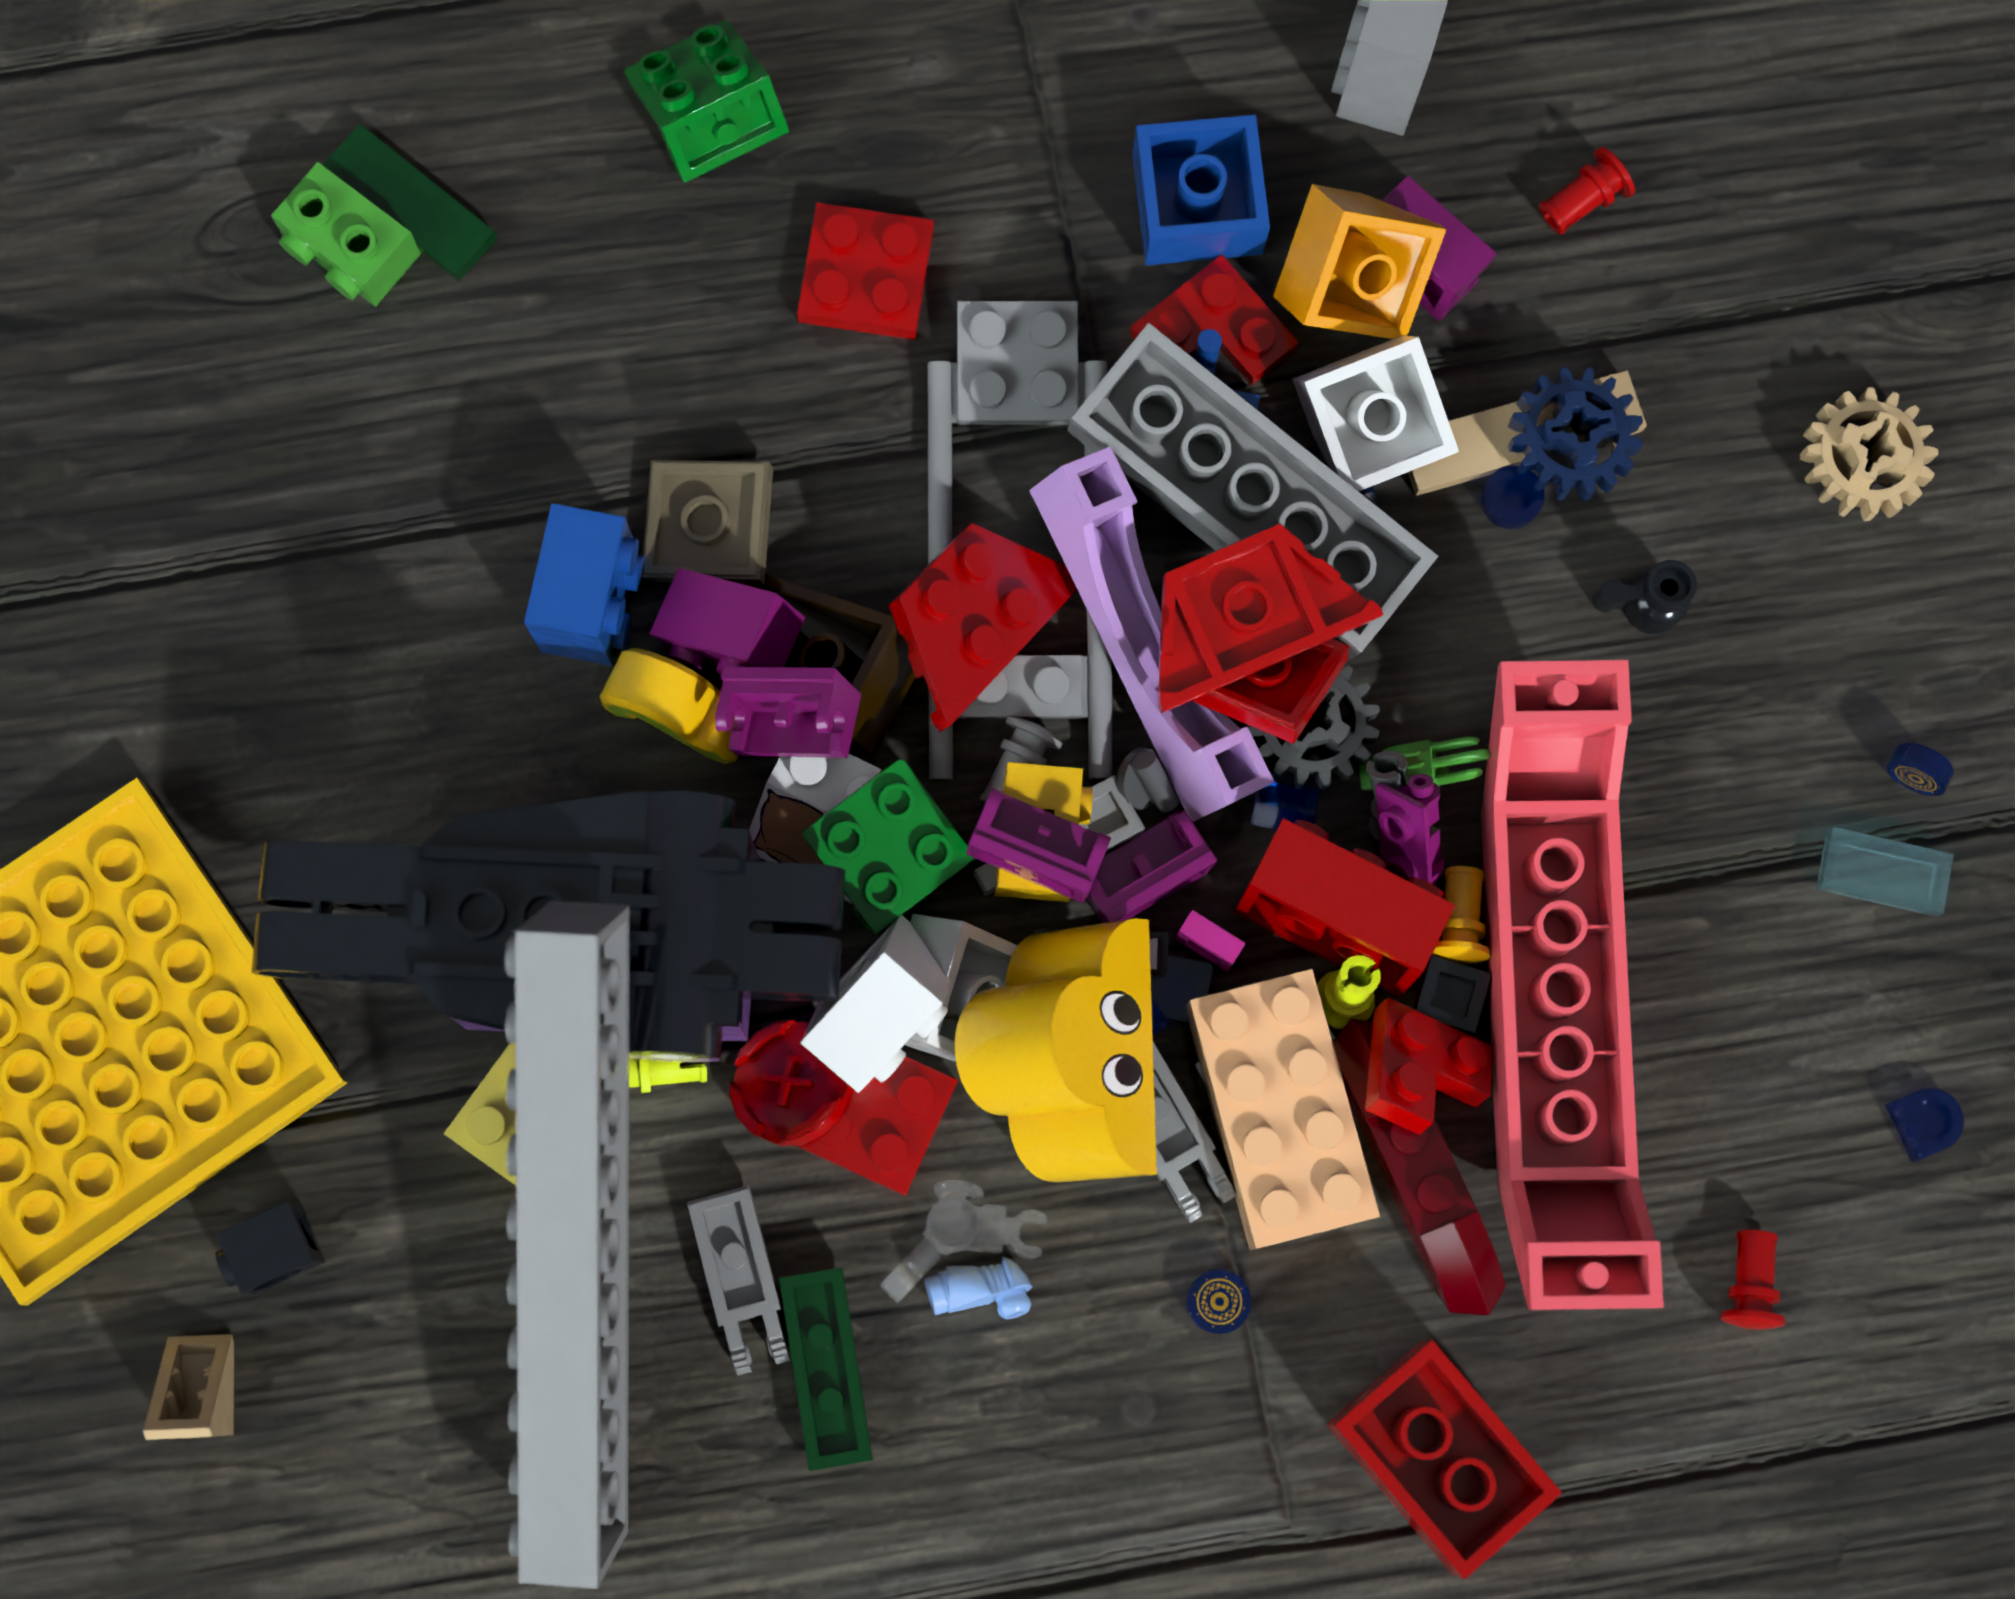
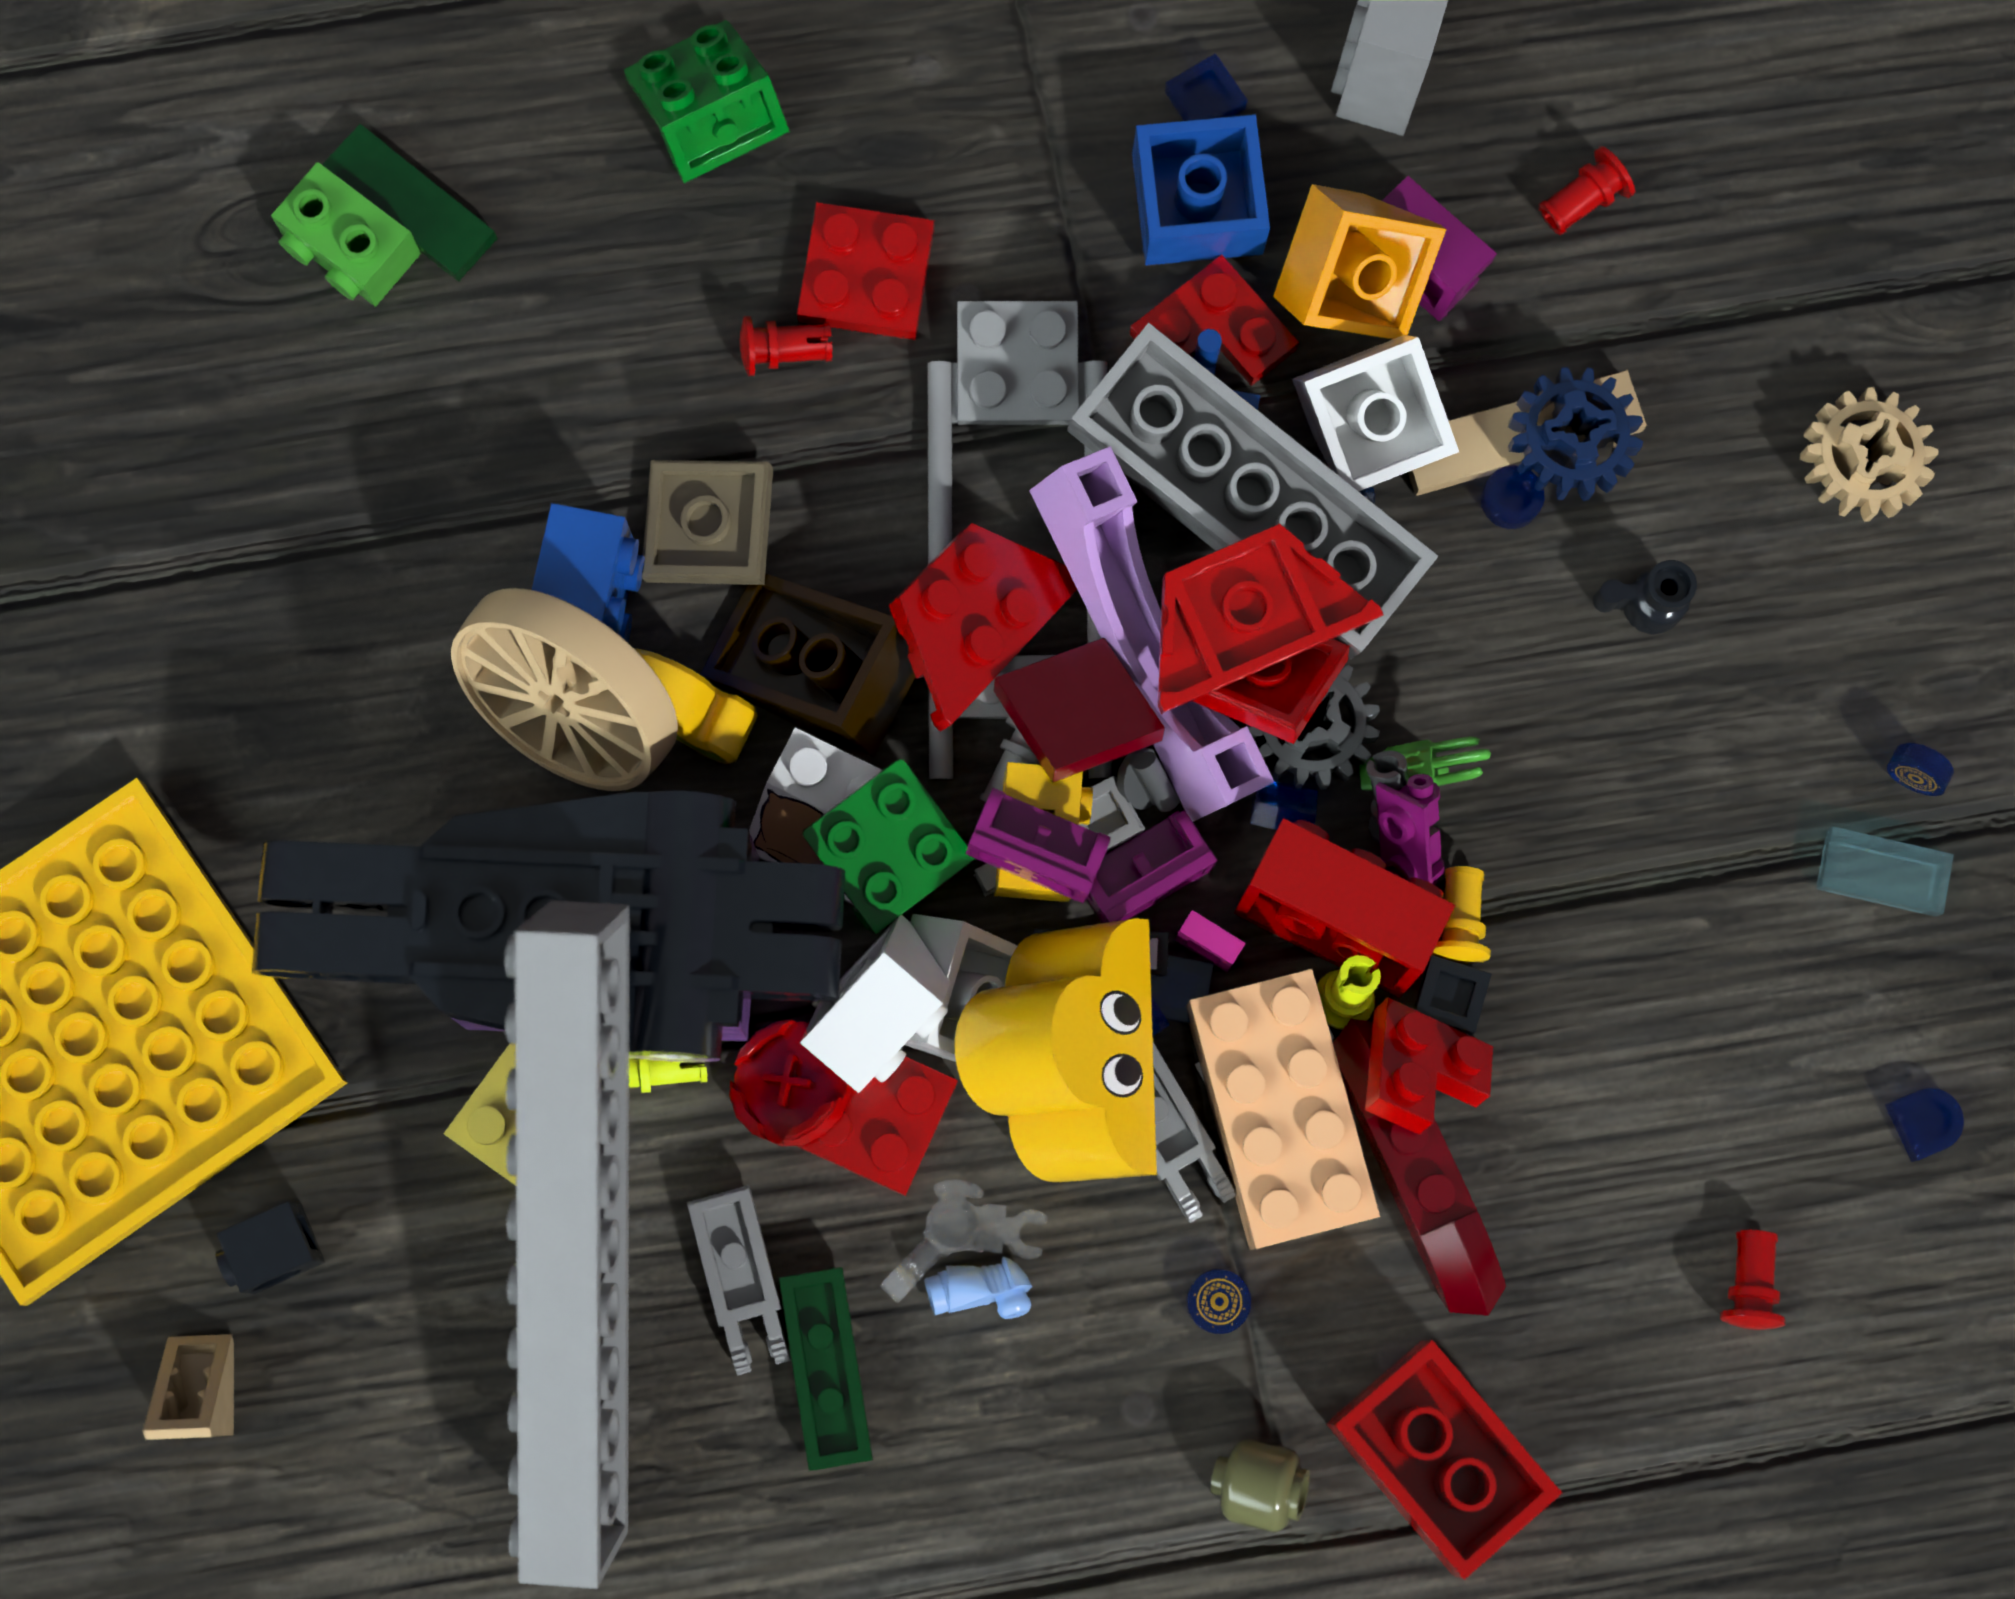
(564, 689): none -> tan piece
(724, 623): magenta brick -> none
(782, 344): none -> red pin
(787, 711): magenta hinge -> none
(1078, 709): none -> dark red tile
(1206, 91): none -> clear blue tile
(1261, 1485): none -> olive head
(1563, 988): coral slope -> none

